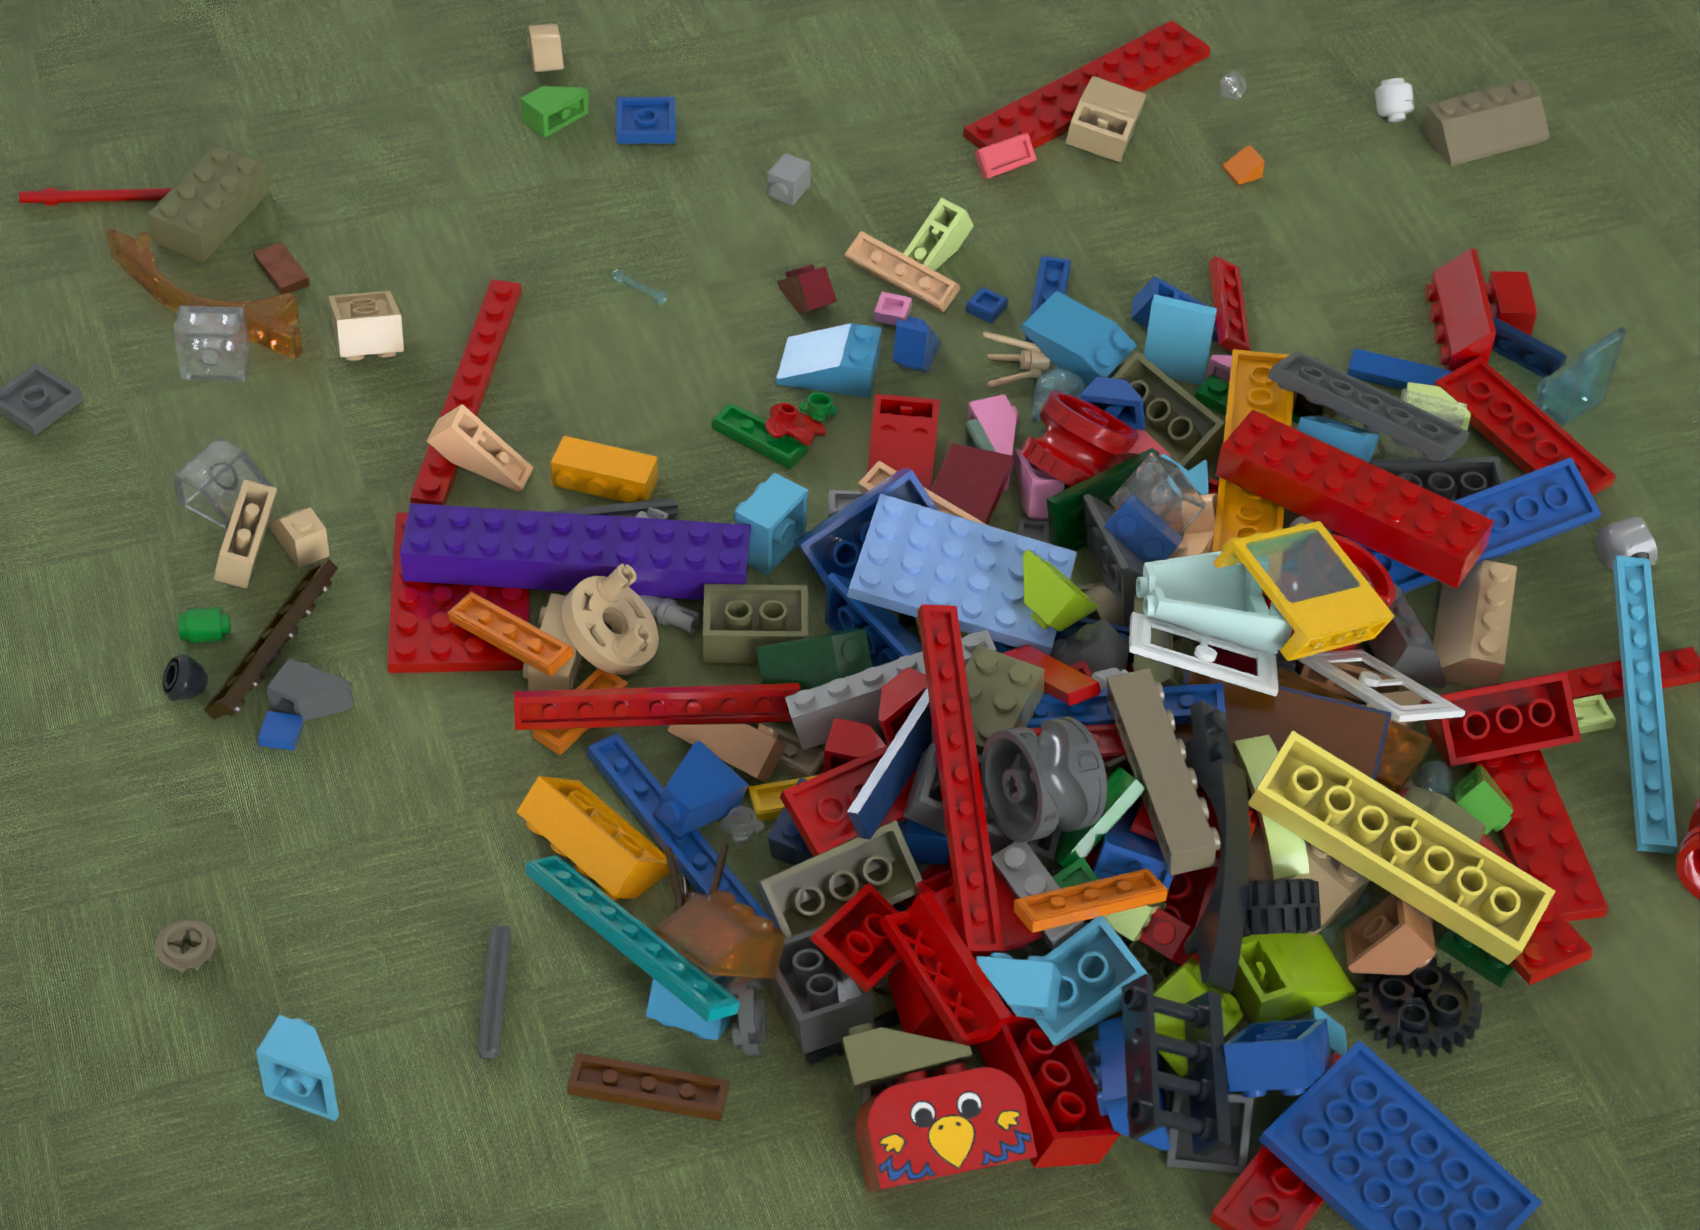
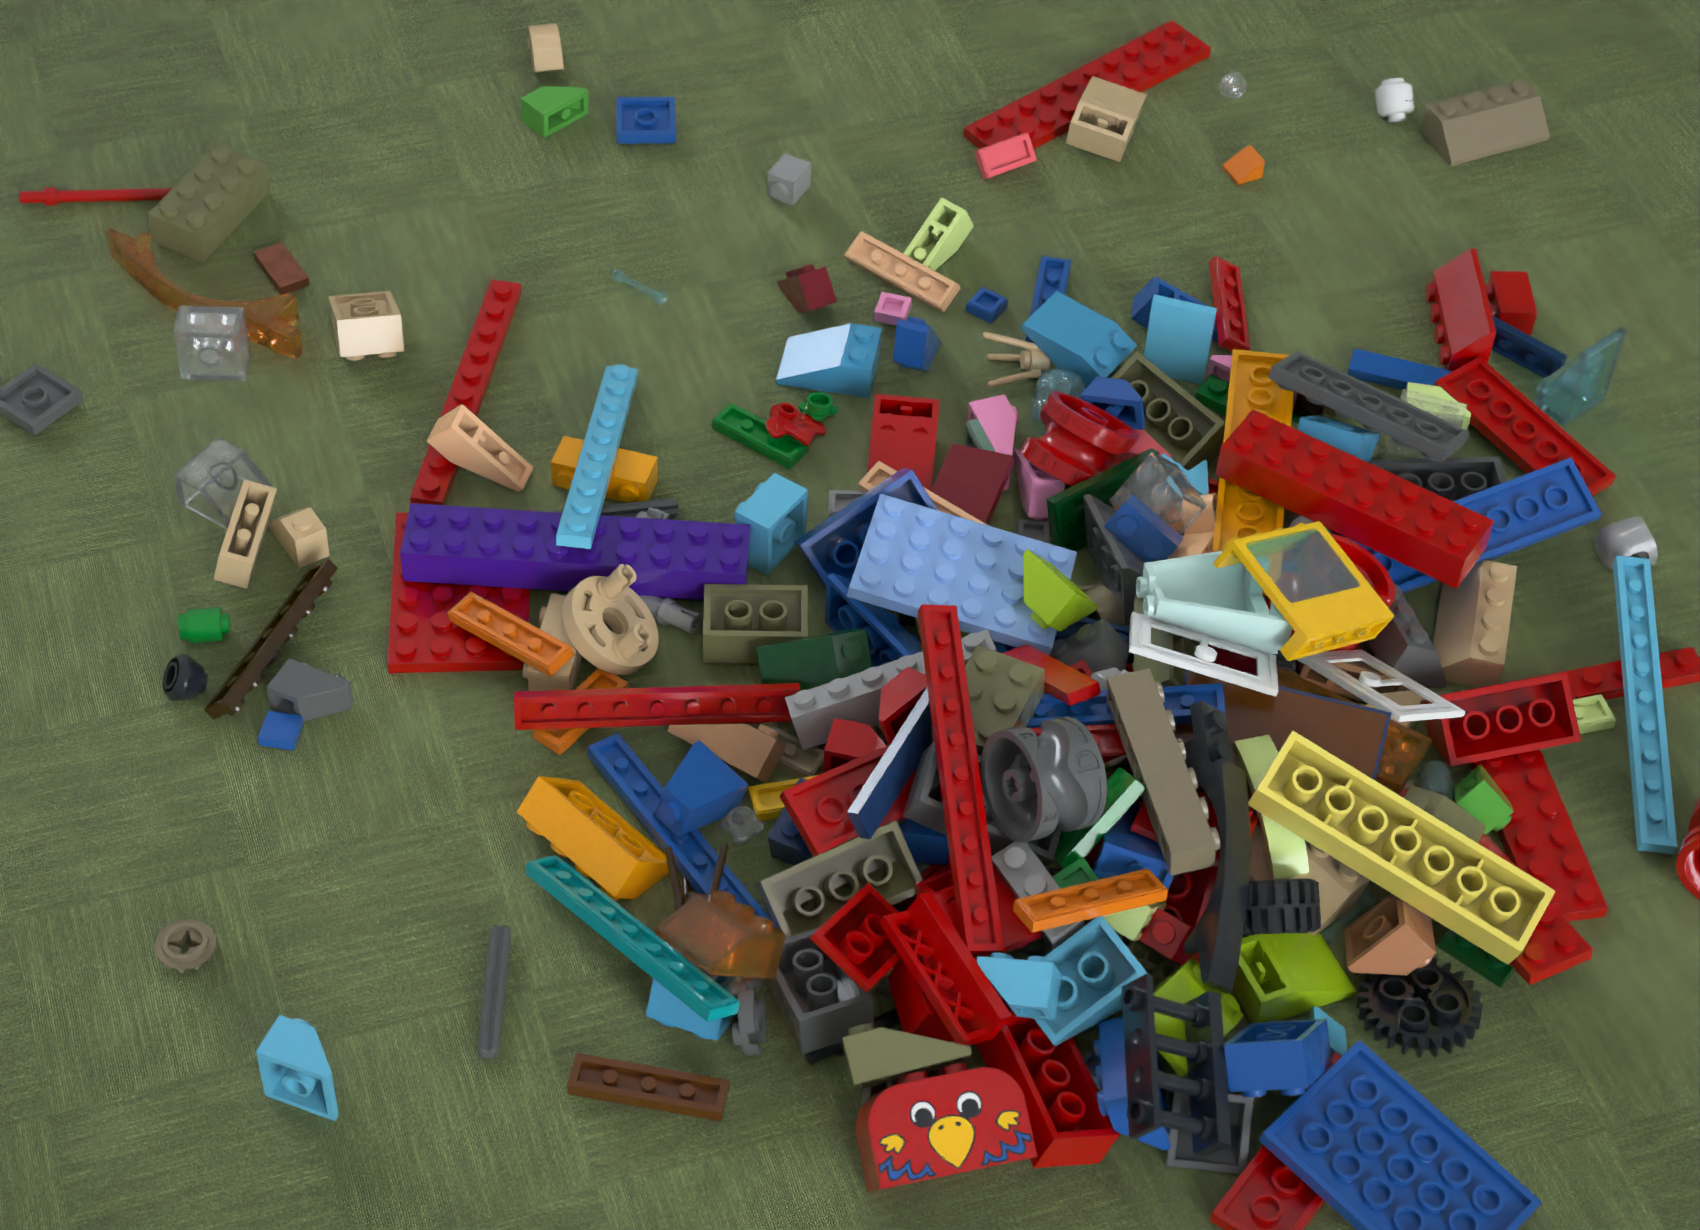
(597, 458): none -> medium azure plate

